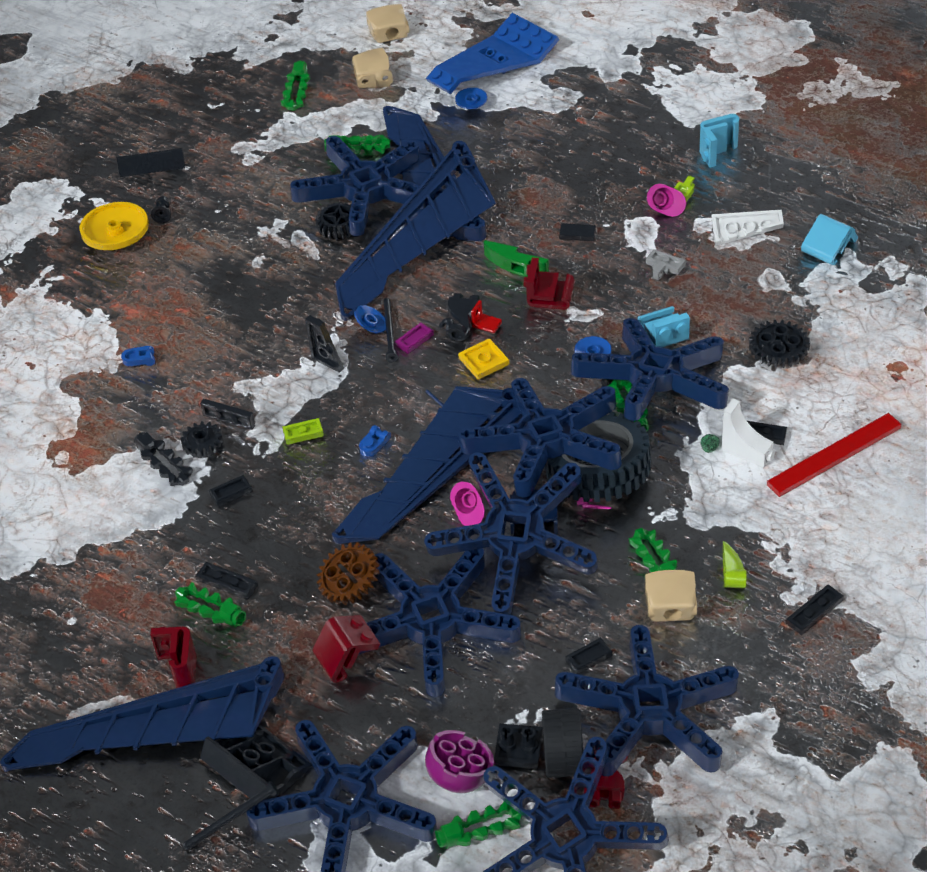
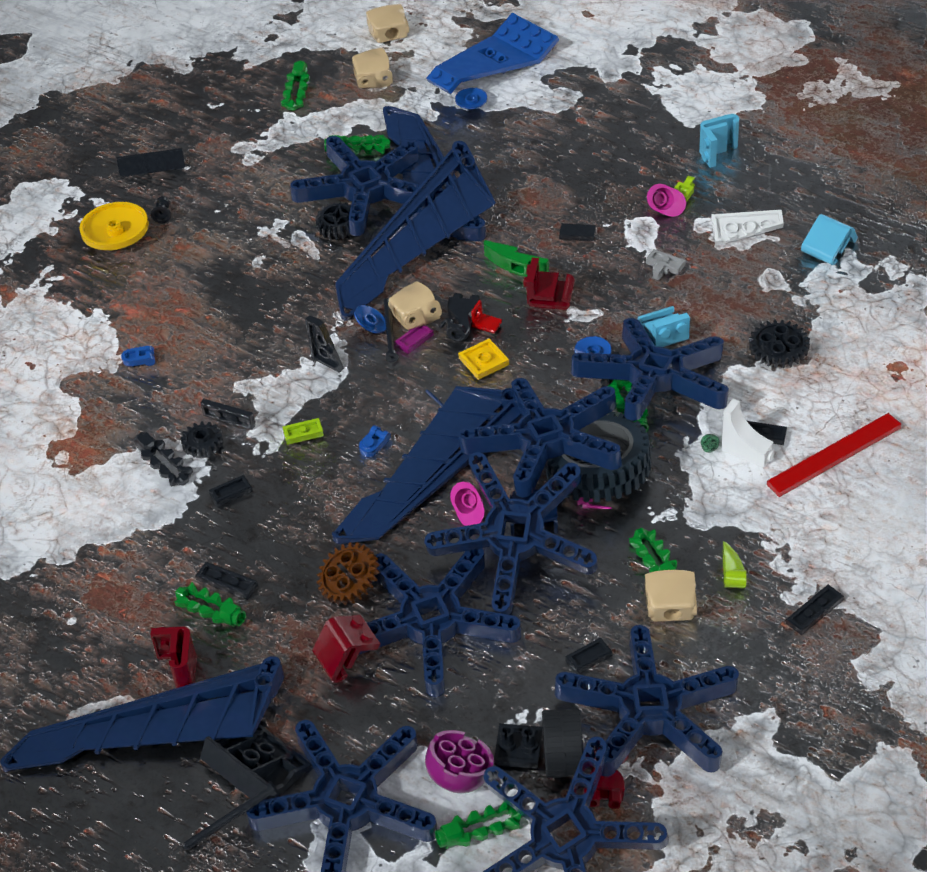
(413, 306): none -> tan piece

